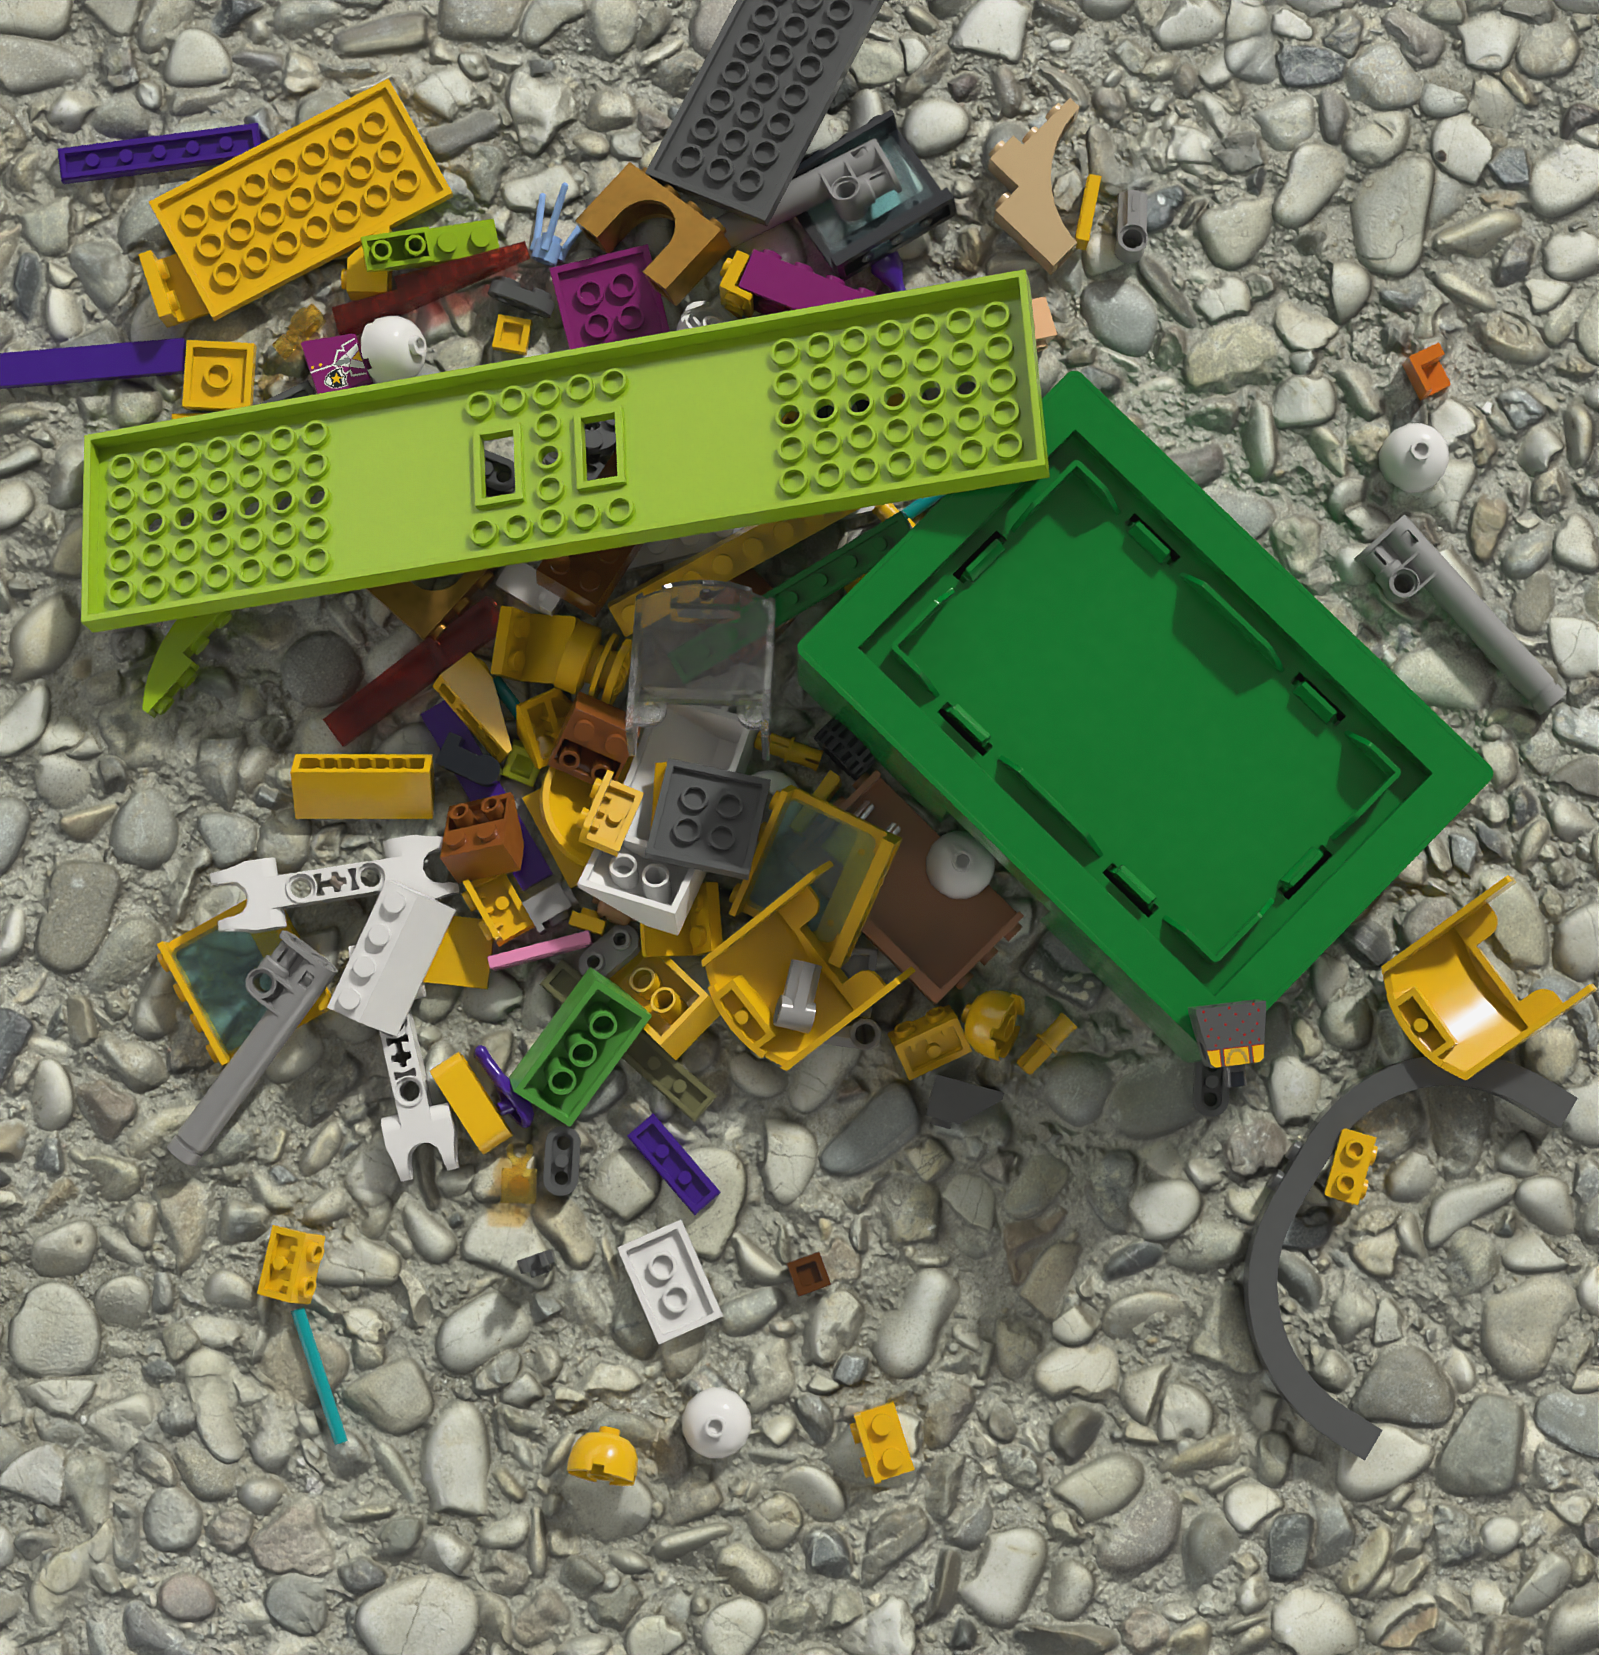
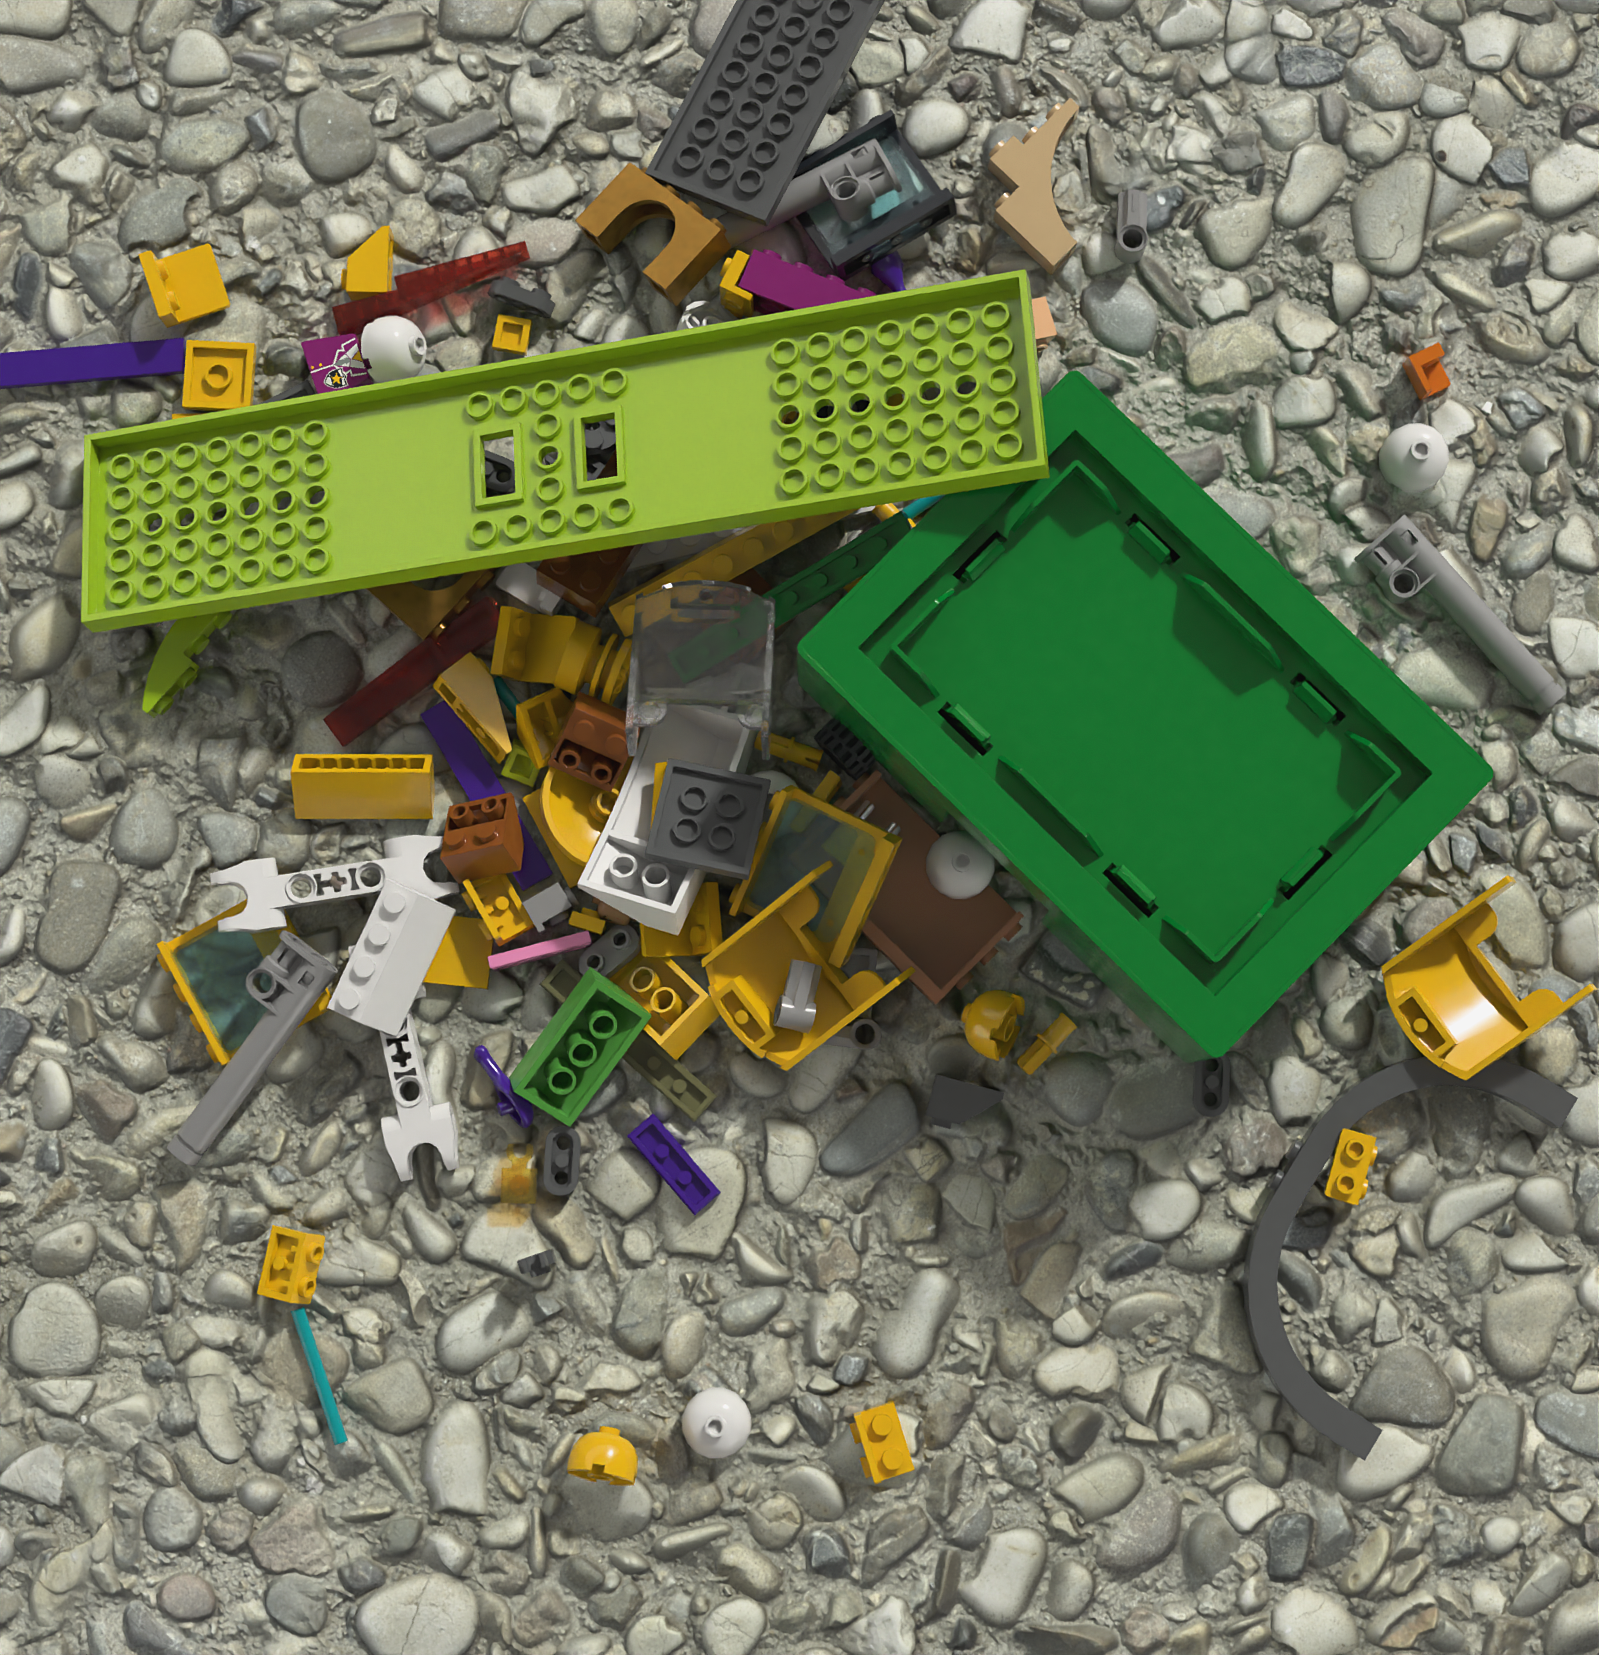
(156, 153): dark purple tile -> none
(300, 199): yellow plate -> none
(302, 327): clear yellow plate -> none
(427, 245): lime slope -> none
(471, 1103): yellow beam -> none
(479, 769): black leg -> none
(547, 248): light blue plant -> none
(608, 298): magenta plate -> none
(610, 815): yellow bracket -> none
(670, 1281): white plate -> none
(808, 1273): reddish brown plate -> none
(929, 1041): yellow bracket -> none
(1087, 211): yellow tile -> none
(1230, 1036): dark grey torso -> none

